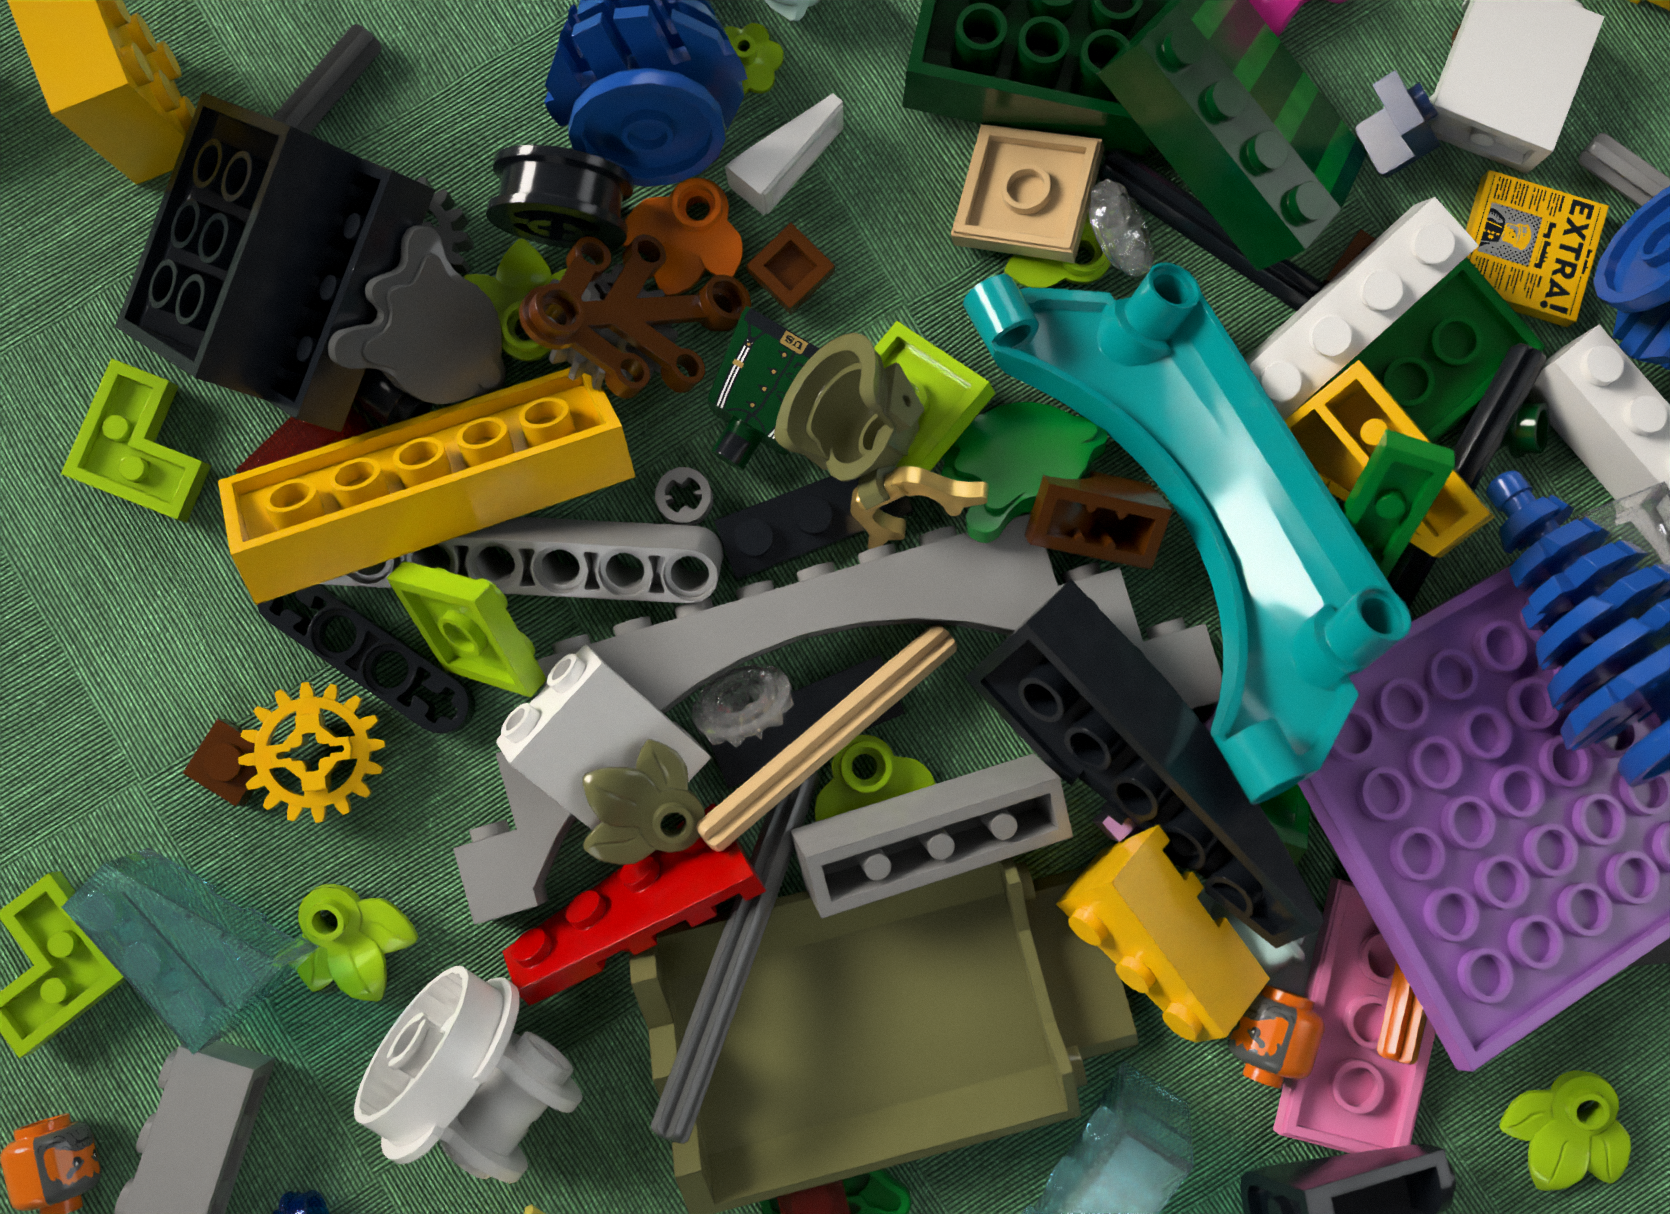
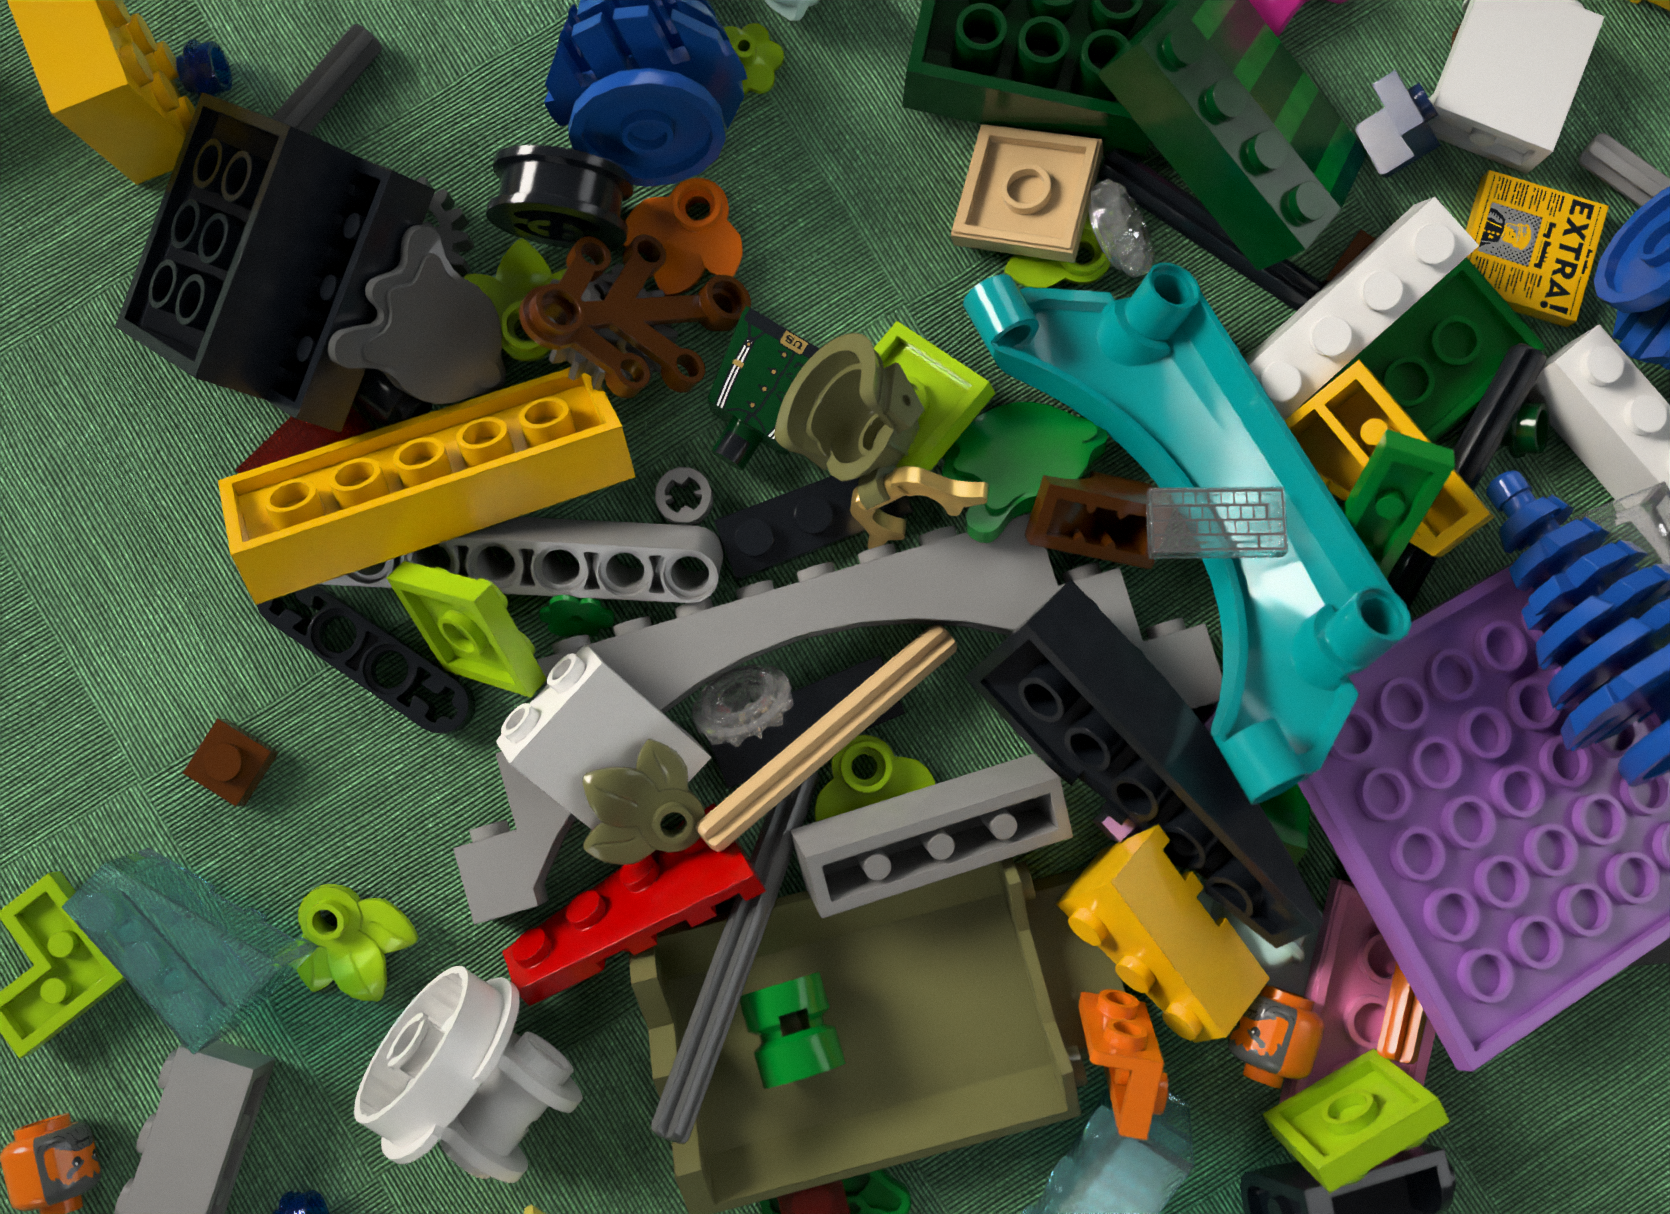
(119, 447): lime plate -> none
(204, 68): none -> clear blue plate
(318, 783): yellow gear -> none
(575, 615): none -> green plant
(779, 160): white slope -> none
(791, 268): reddish brown plate -> none
(798, 1053): none -> green wheel
(1125, 1043): none -> orange bracket
(1216, 522): none -> clear tile
(1355, 1119): none -> lime plate
(1569, 1141): lime plate -> none

